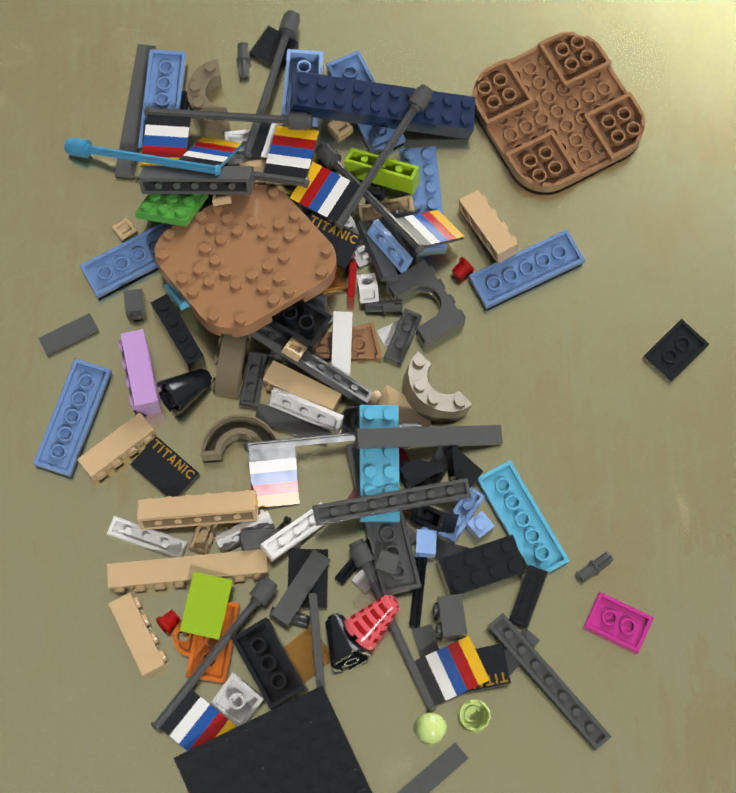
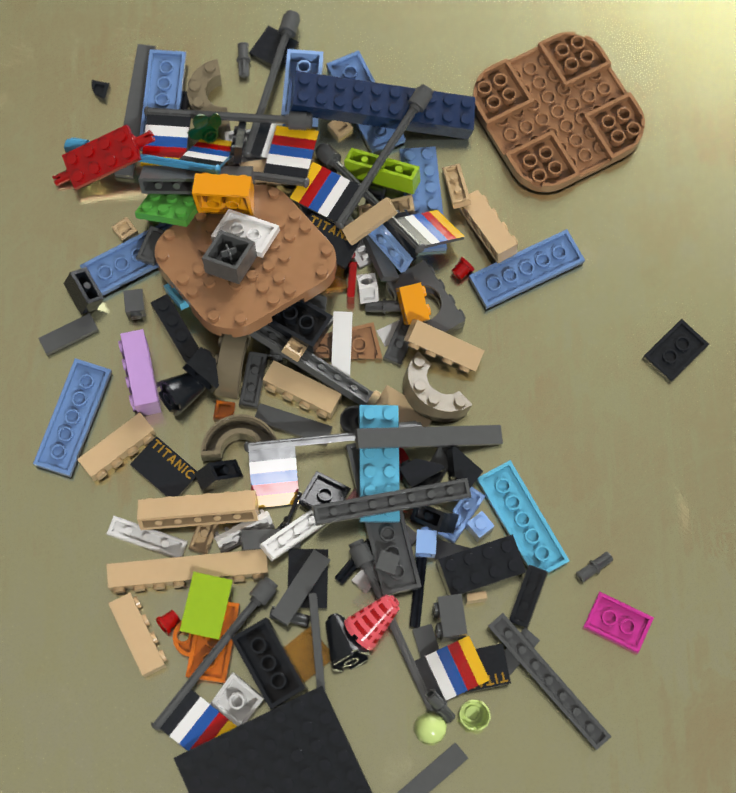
(83, 290): none -> black brick
(100, 89): none -> black tile
(102, 157): none -> red plate
(147, 251): none -> dark grey tile
(203, 368): none -> black slope
(205, 127): none -> dark green plate
(218, 474): none -> black slope
(223, 192): none -> light orange slope
(223, 409): none -> orange tile
(229, 257): none -> dark grey brick
(238, 142): none -> black plate
(250, 228): none -> white plate
(298, 495): none -> black hinge
(306, 410): white tile -> none
(323, 490): none -> tile
(369, 221): none -> tan tile
(413, 303): none -> light orange brick
(439, 705): none -> dark grey axle
(443, 345): none -> tan brick
(456, 186): none -> tan tile
(476, 597): none -> tan tile

